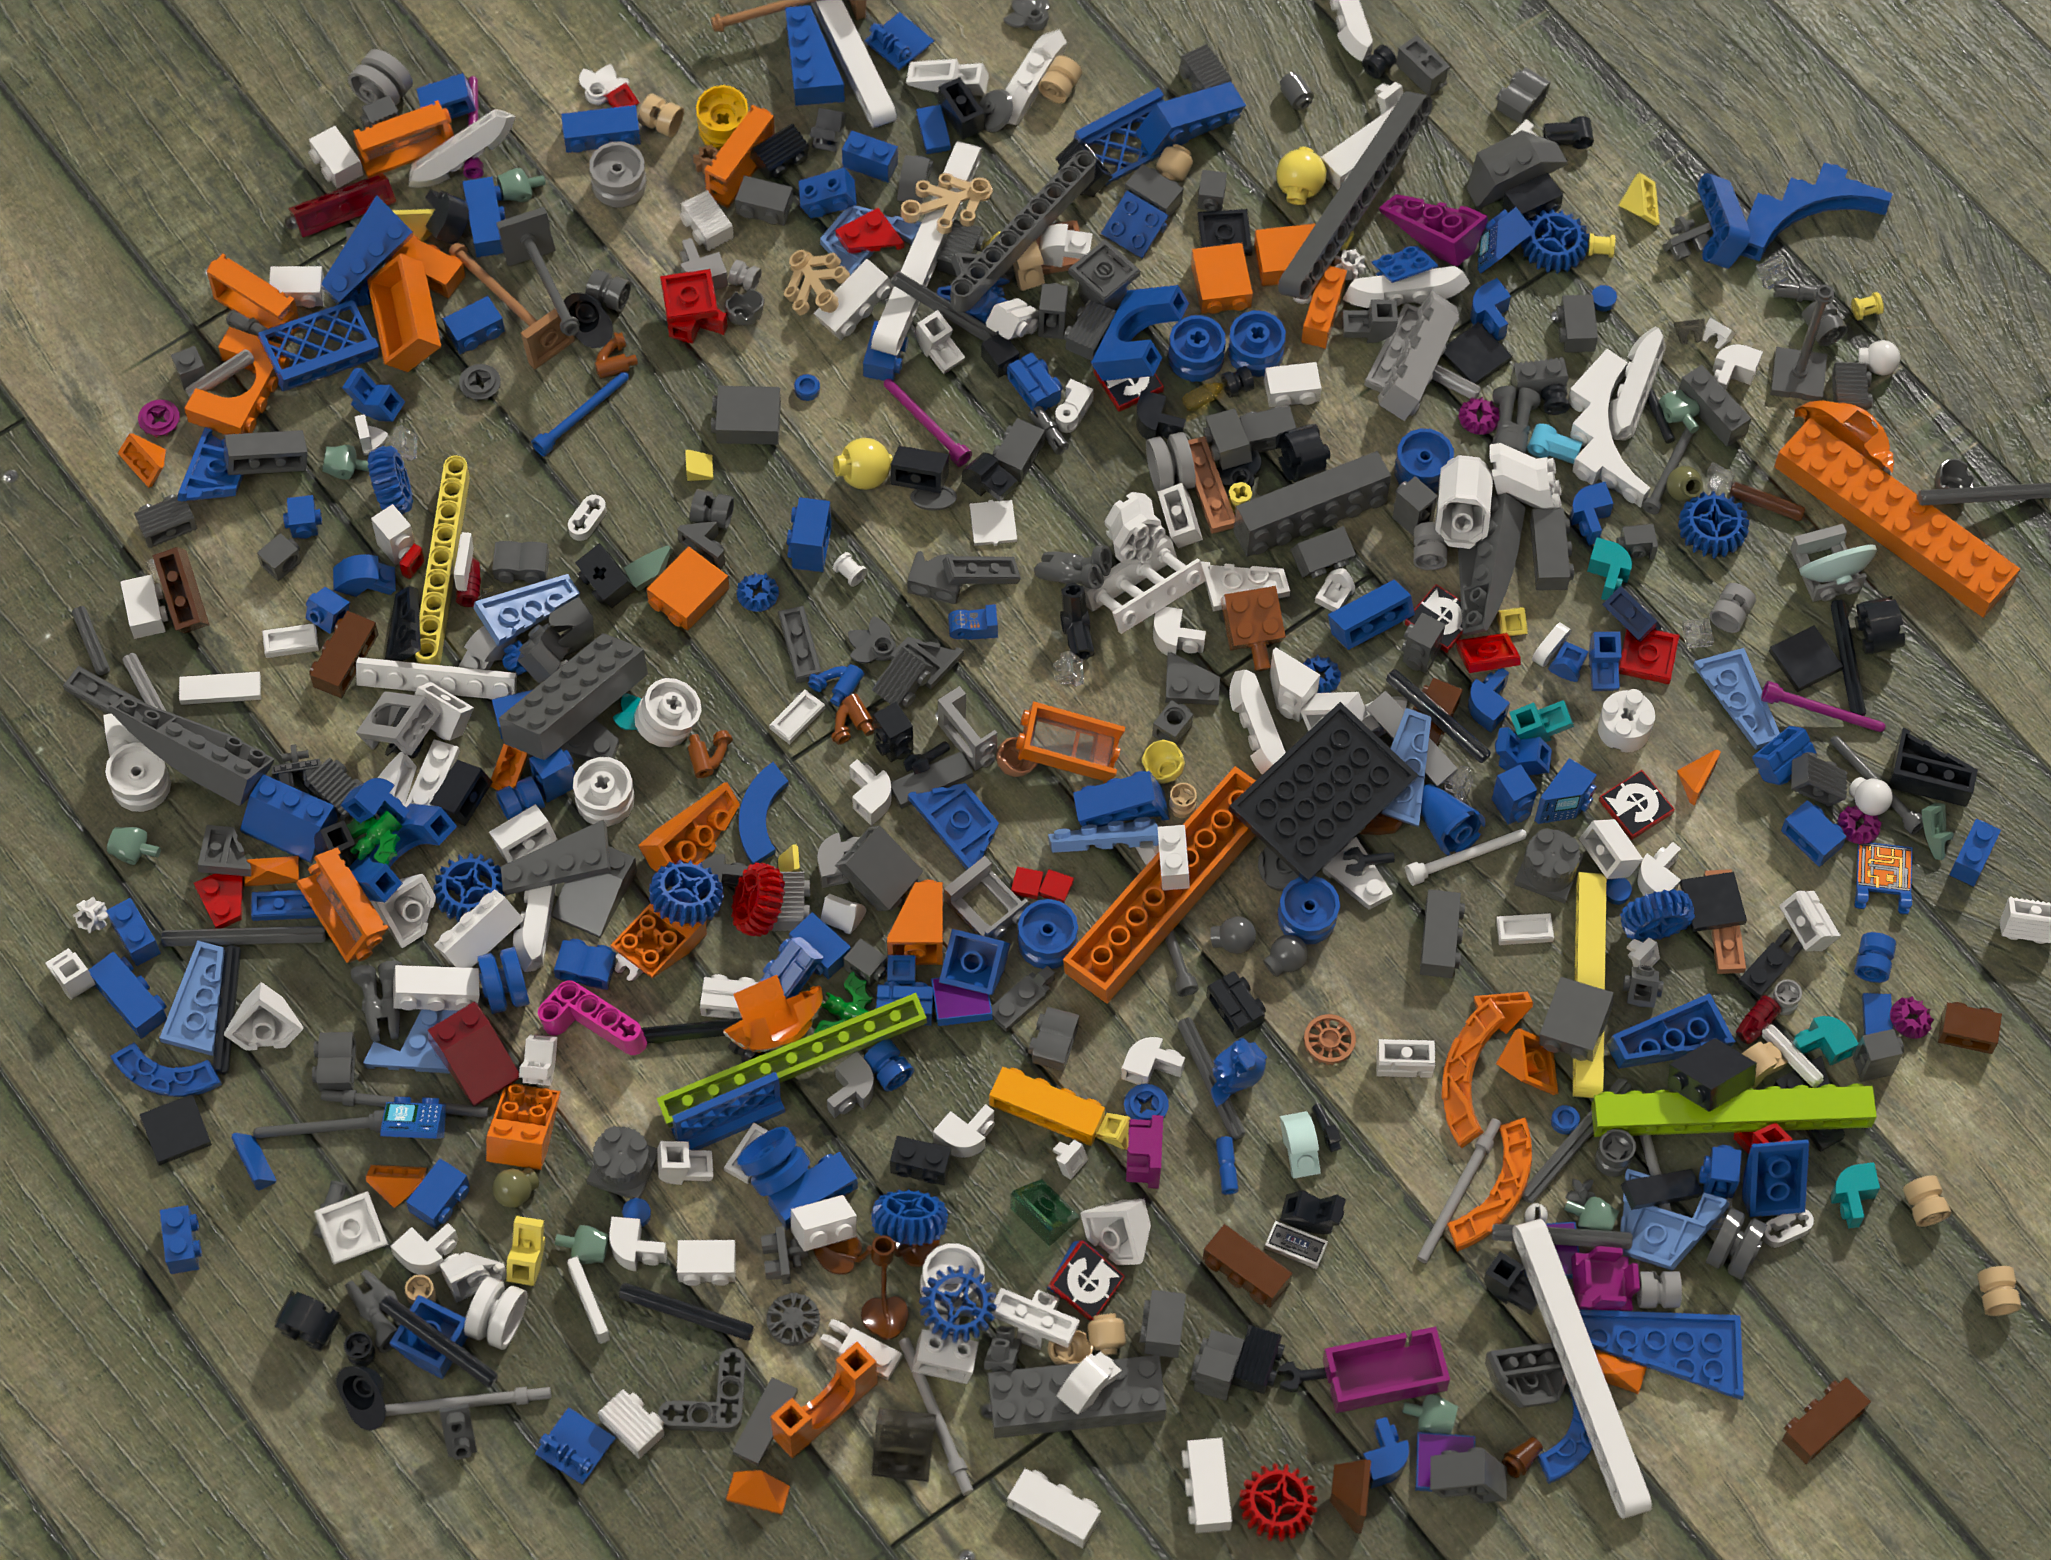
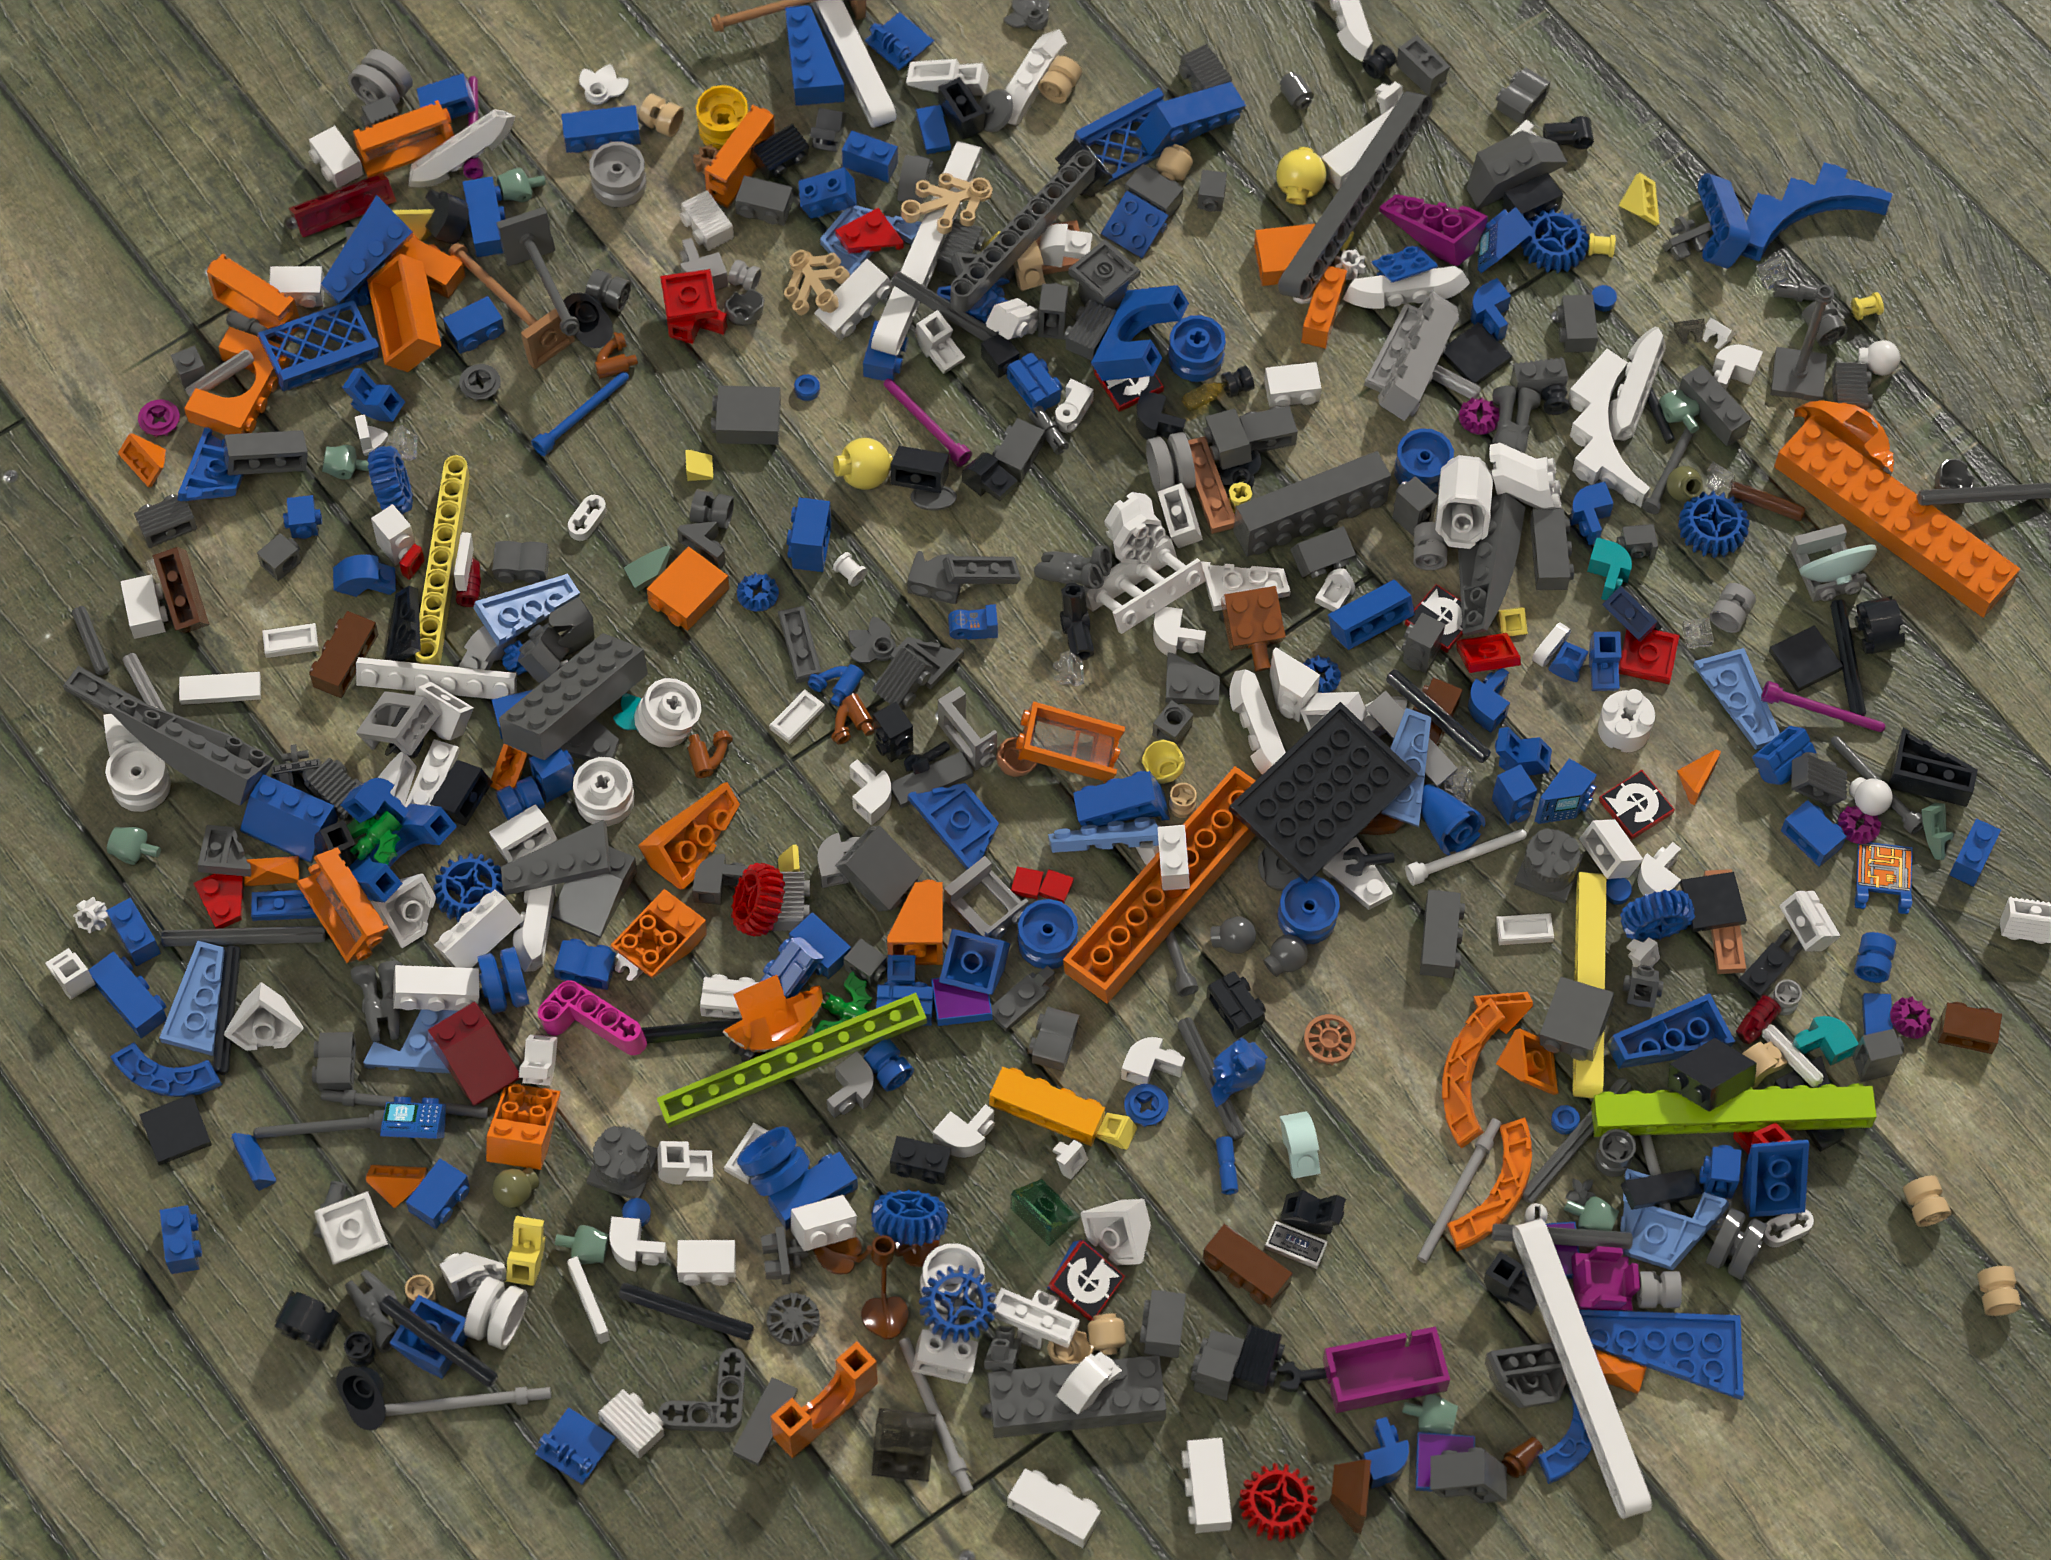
(326, 609): blue brick -> none
(424, 1256): white brick -> none
(458, 1431): dark grey hips -> none
(600, 563): black brick -> none
(621, 97): red tile -> none
(688, 885): blue gear -> none
(729, 1113): blue fence -> none
(754, 812): blue tile -> none
(758, 1491): orange slope -> none
(842, 913): white tile -> none
(886, 1357): white hinge -> none
(993, 522): white piece -> none
(1145, 1151): magenta panel -> none
(1221, 278): orange brick -> none
(1225, 228): black tile -> none
(1256, 341): blue wheel -> none
(1302, 452): black brick -> none
(1330, 1131): black bar -> none
(1374, 325): dark grey brick -> none
(1405, 1058): white brick -> none
(1543, 722): teal brick -> none
(1547, 443): medium azure piece -> none
(1825, 1419): reddish brown brick -> none
(1853, 1185): teal brick -> none

